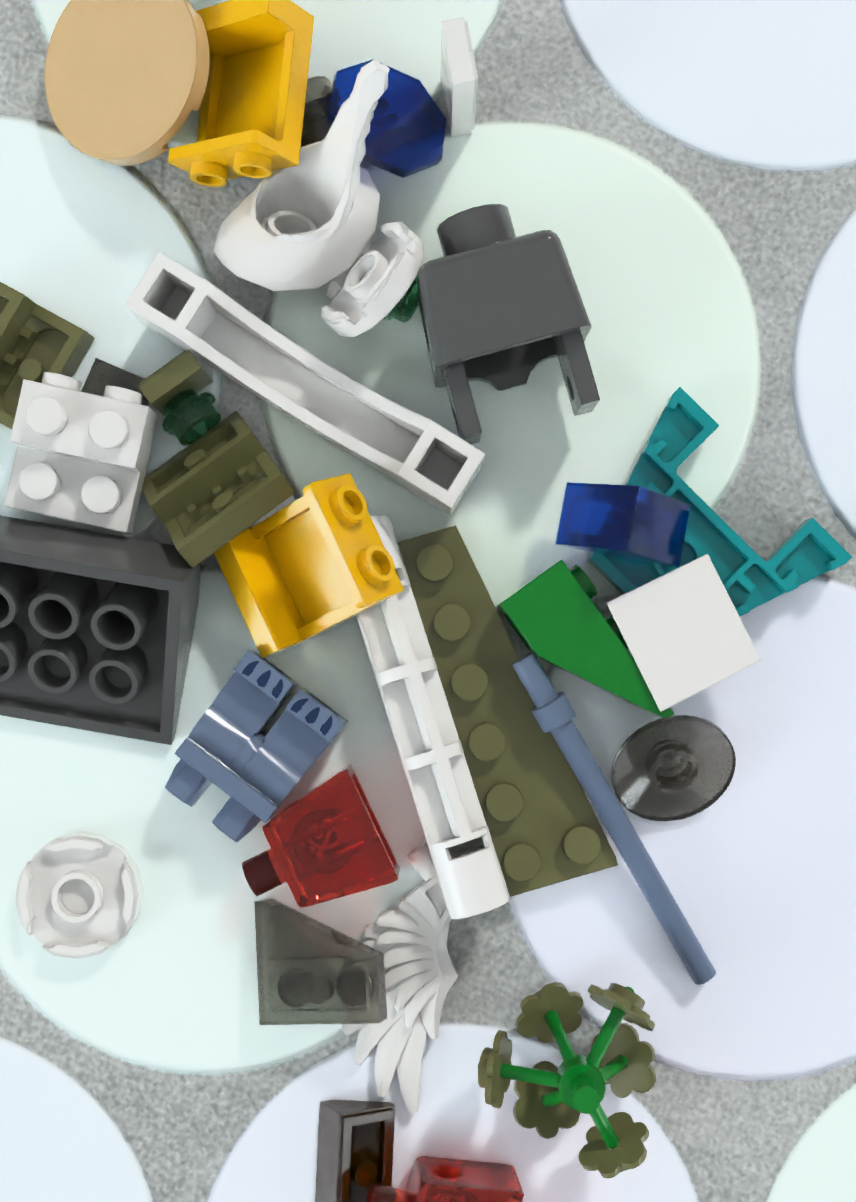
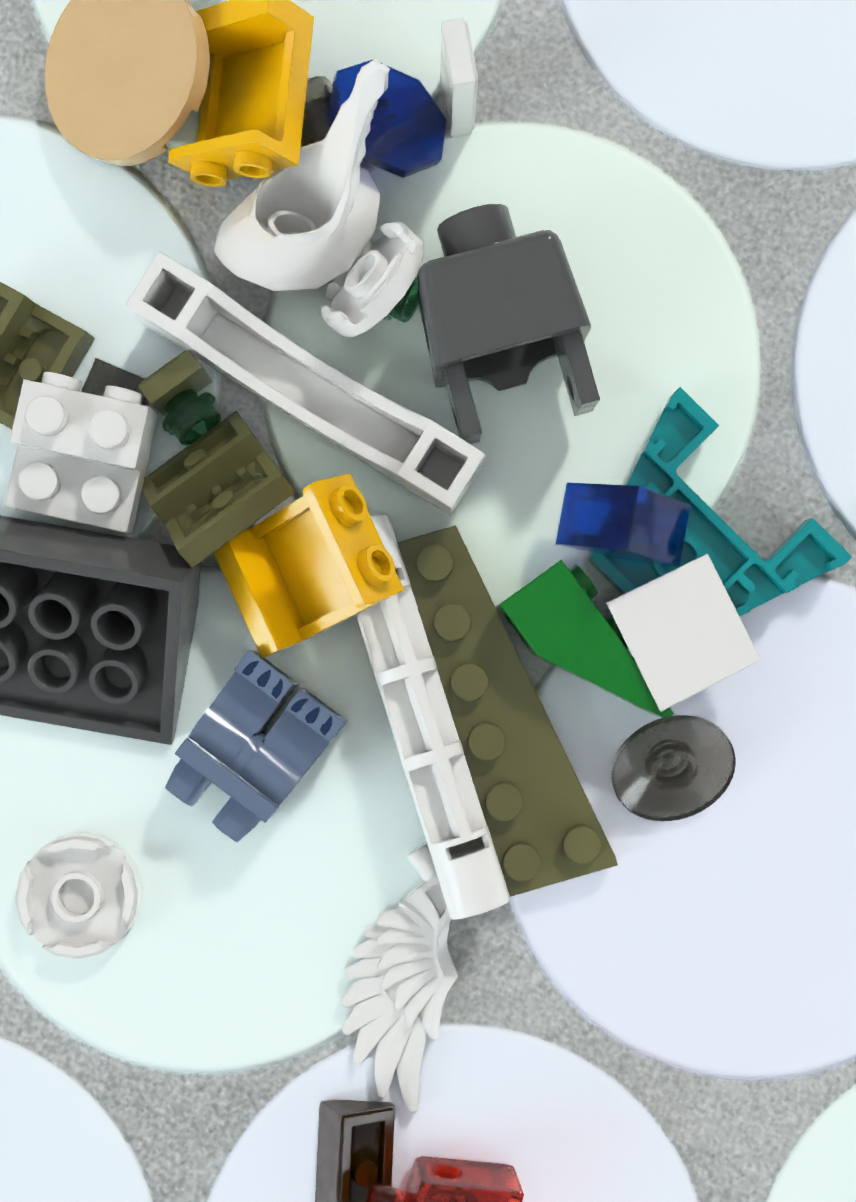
(314, 971): clear smoke wing -> none
(324, 845): clear red torso -> none
(555, 716): sand blue bar -> none
(555, 1096): olive plant -> none

